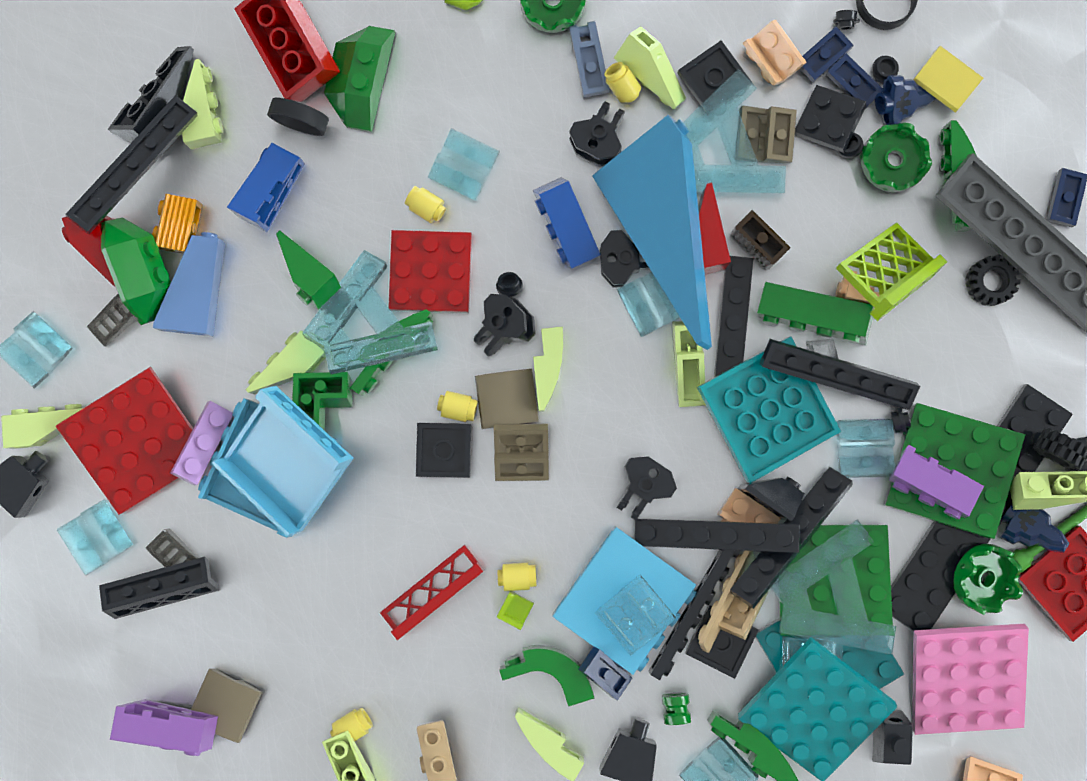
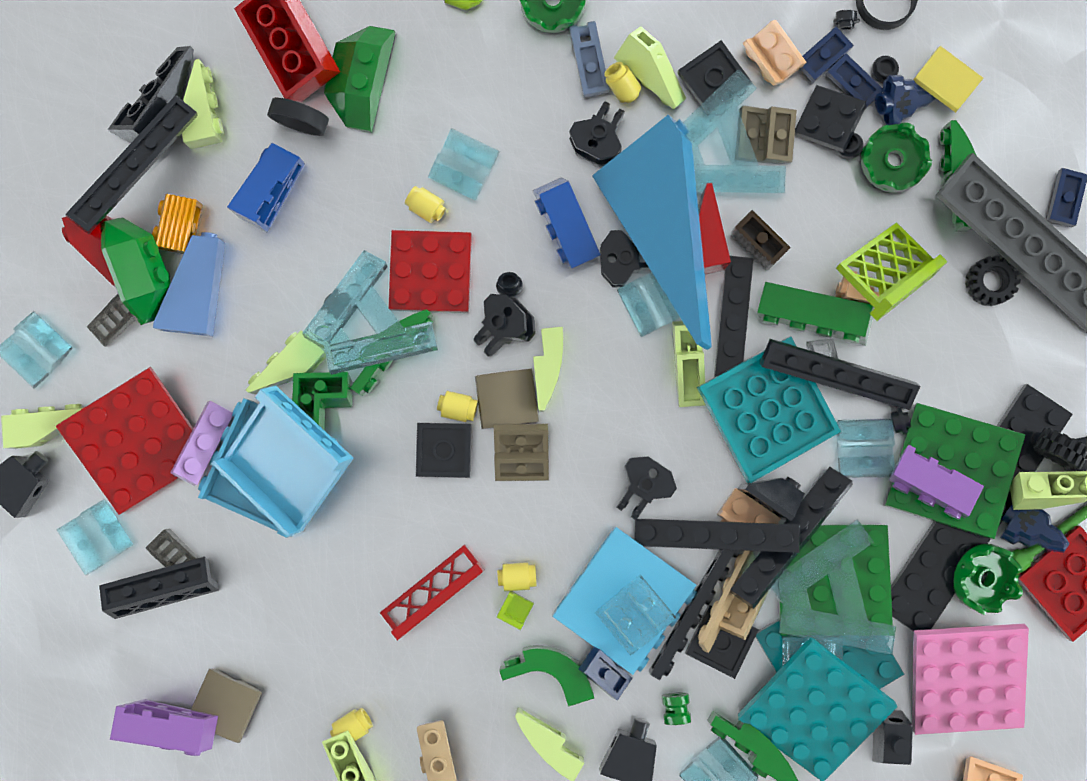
(312, 279): green slope -> none

